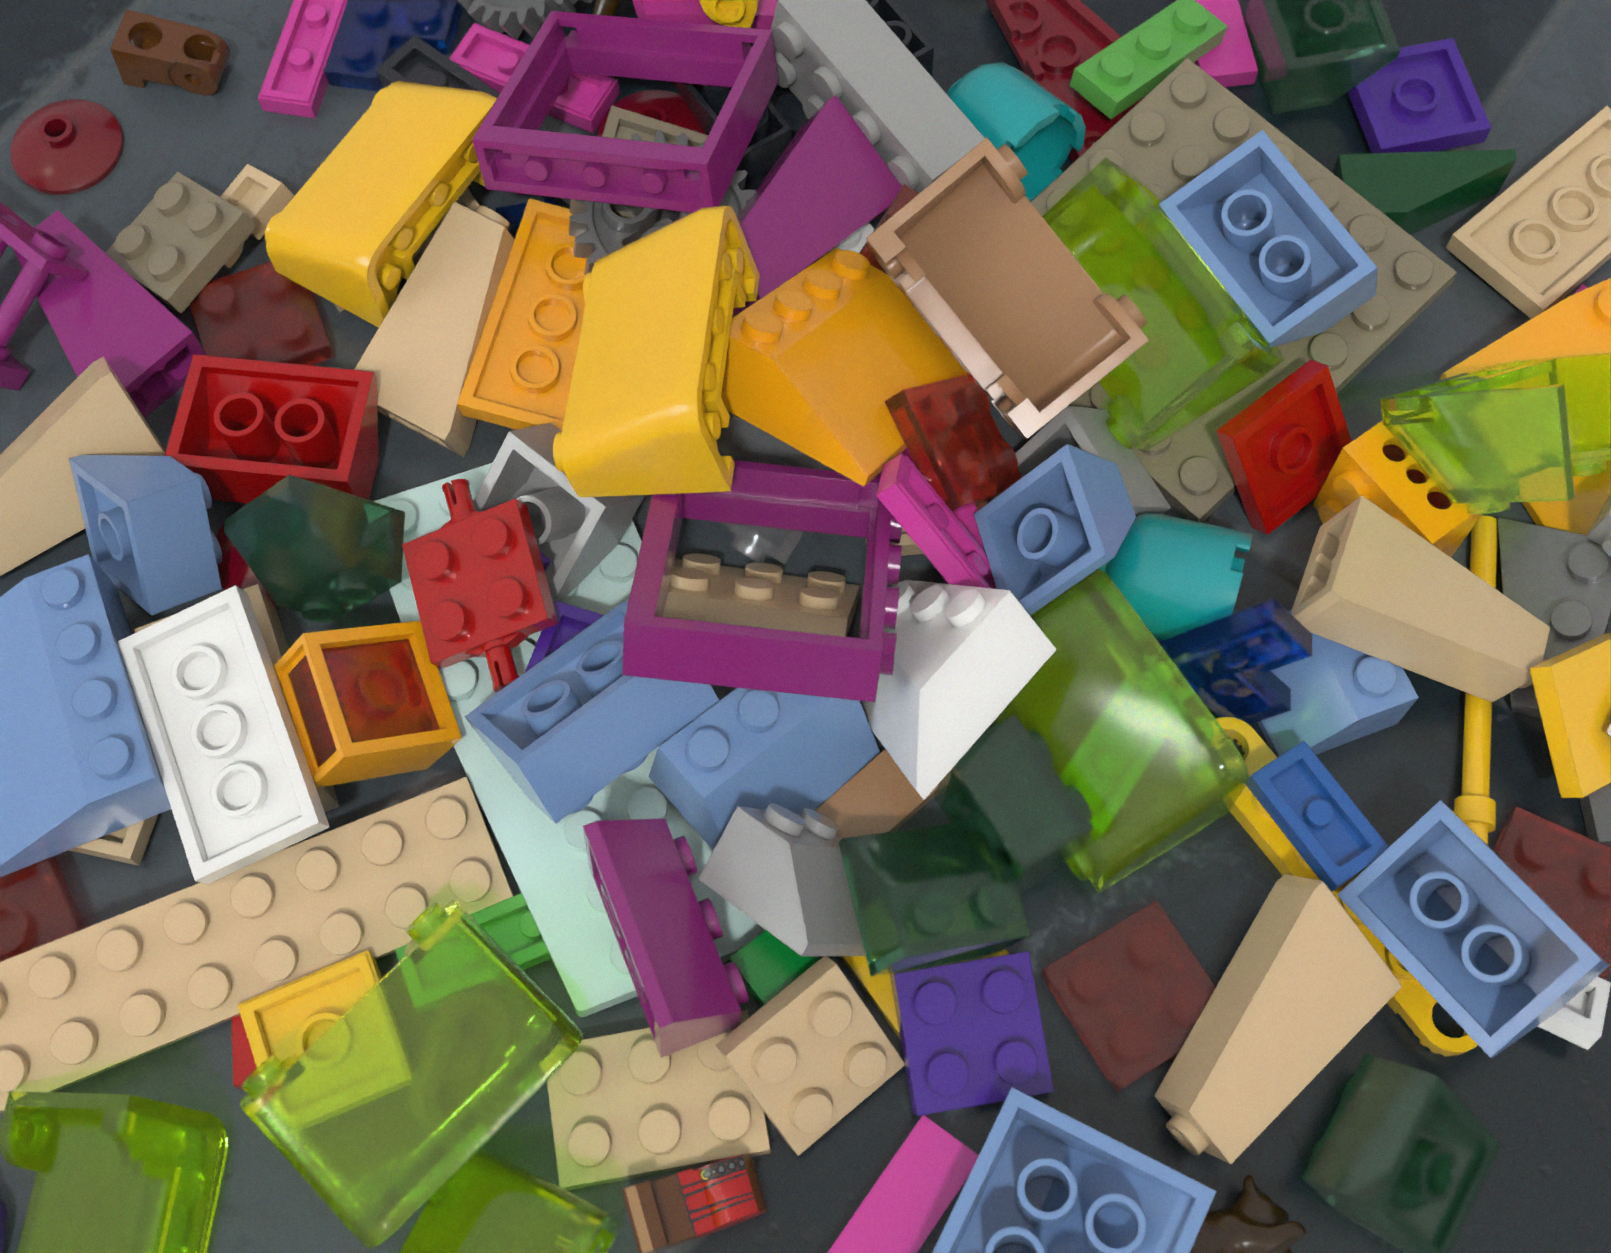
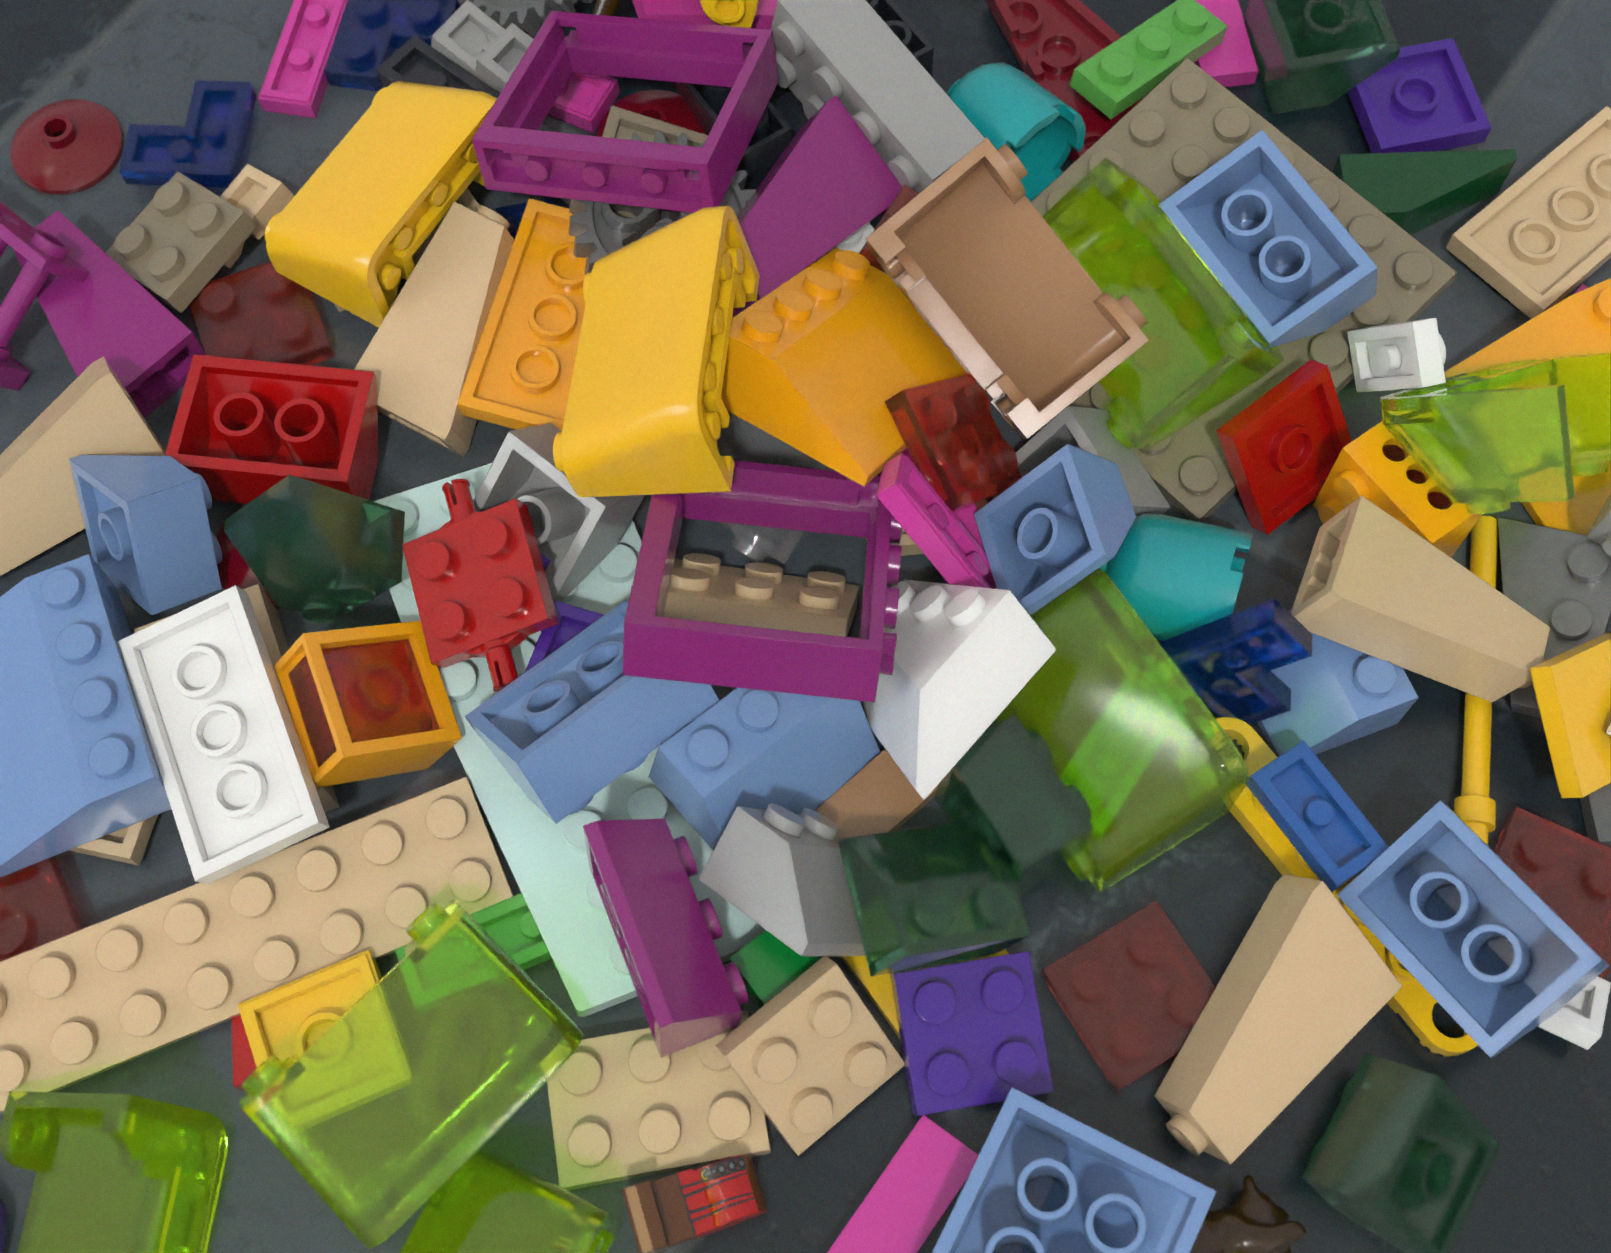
(168, 53): reddish brown leg -> none
(204, 150): none -> clear blue plate
(481, 45): none -> light grey slope
(1397, 356): none -> white plate

